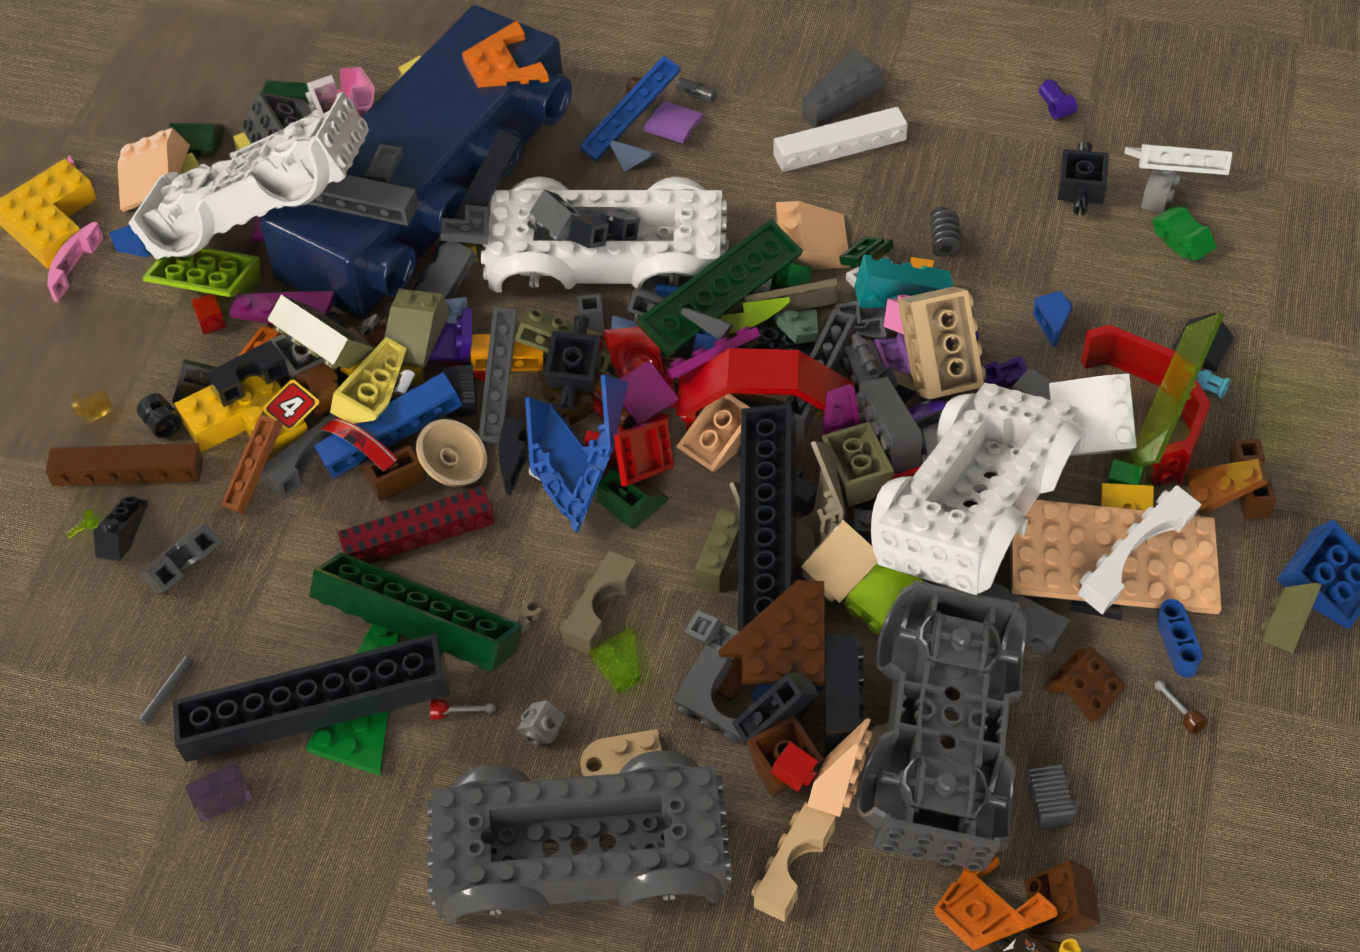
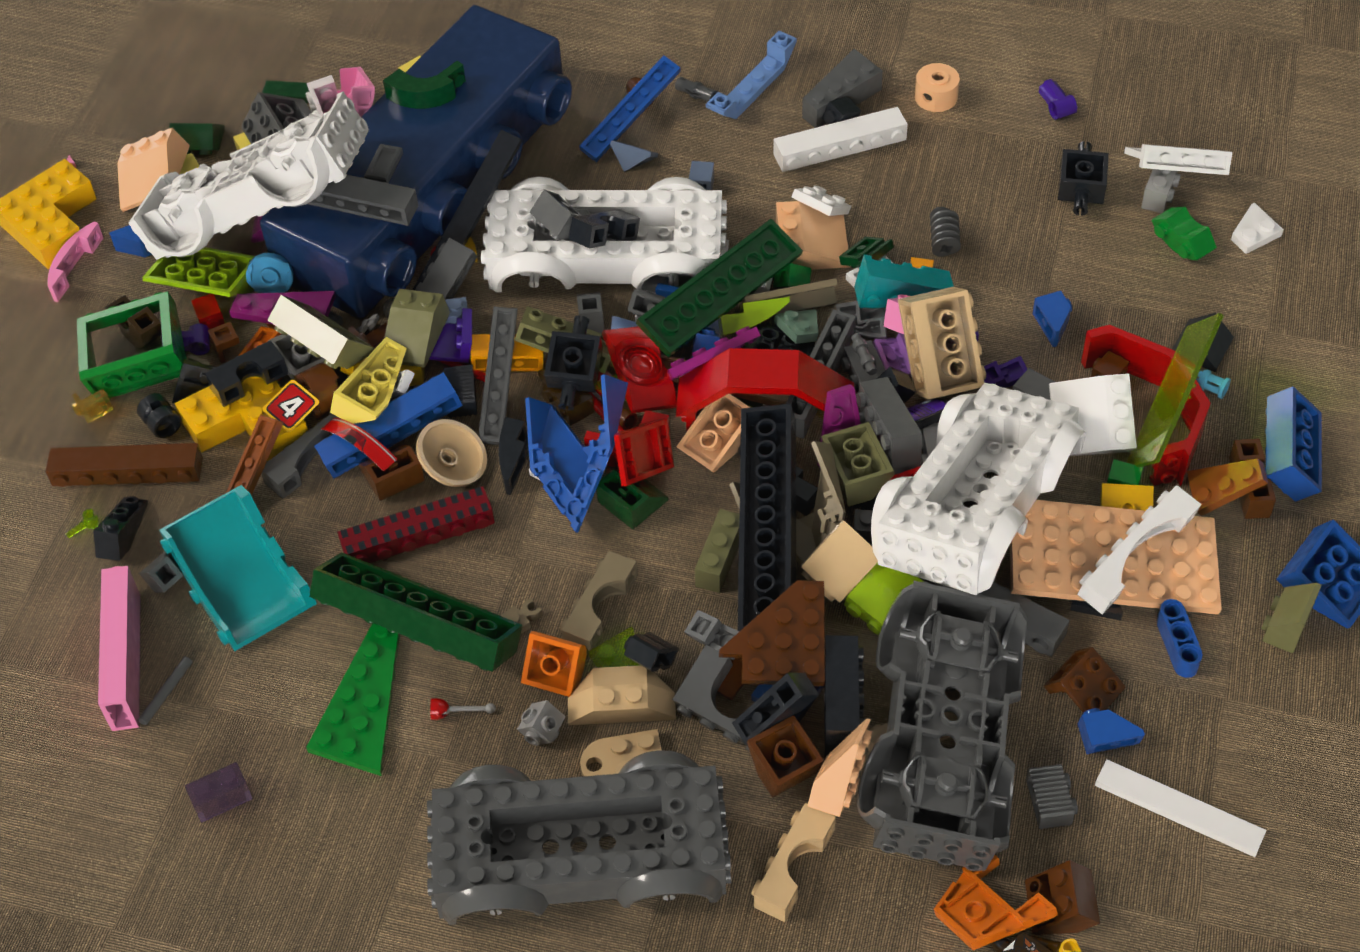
(119, 649): none -> bright pink brick
(138, 370): none -> green windscreen
(140, 327): none -> dark brown arch
(196, 339): none -> dark purple piece
(223, 338): none -> reddish brown panel
(236, 568): none -> teal panel
(269, 273): none -> dark azure tile
(310, 698): black brick -> none
(424, 92): none -> dark green arch
(471, 229): dark grey plate -> none
(493, 64): orange wing -> none
(553, 663): none -> orange brick
(621, 697): none -> tan wedge
(647, 393): magenta tile -> none
(650, 651): none -> black brick
(673, 122): medium lavender slope -> none
(702, 174): none -> sand blue brick
(714, 326): dark grey slope -> none
(748, 90): none -> medium blue slope
(795, 767): red brick -> none
(819, 200): none -> white plate
(840, 110): none -> black brick
(940, 83): none -> light nougat piece
(1107, 731): none -> blue slope
(1109, 365): none -> reddish brown brick
(1180, 808): none -> white tile
(1193, 720): reddish brown hinge -> none
(1255, 230): none -> white wing
(1293, 444): none -> blue brick

